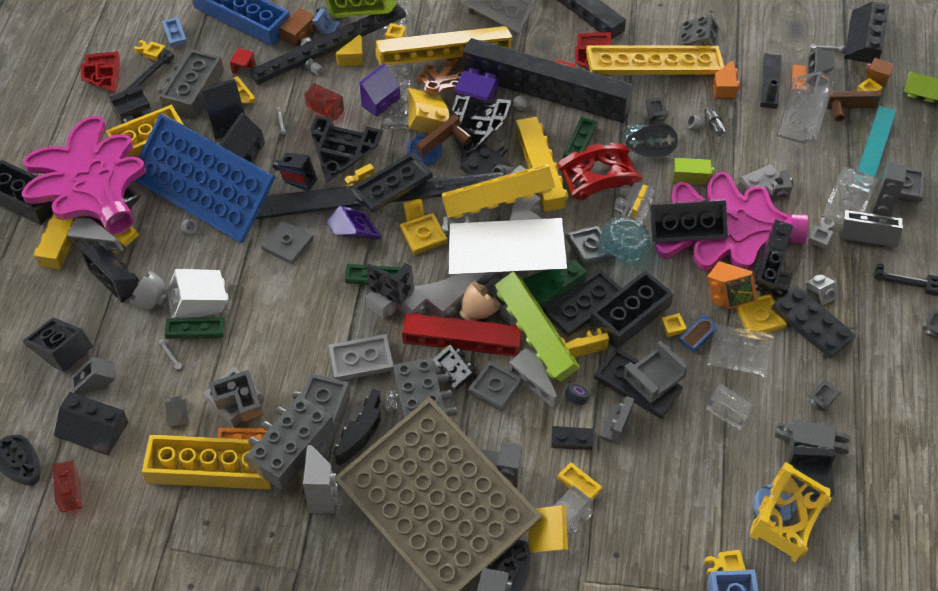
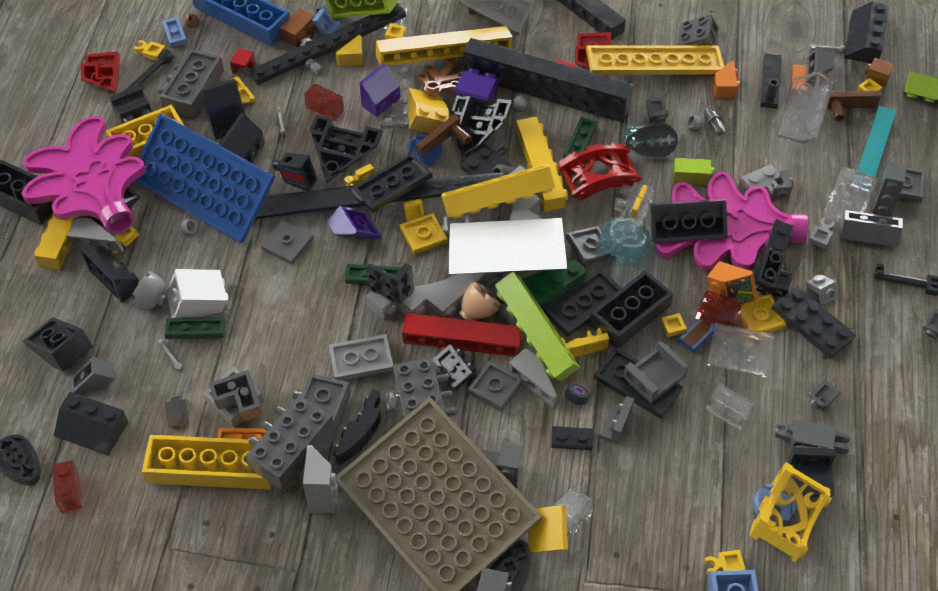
(193, 23): none -> dark orange hinge
(572, 475): yellow plate -> none
(718, 308): none -> clear red brick

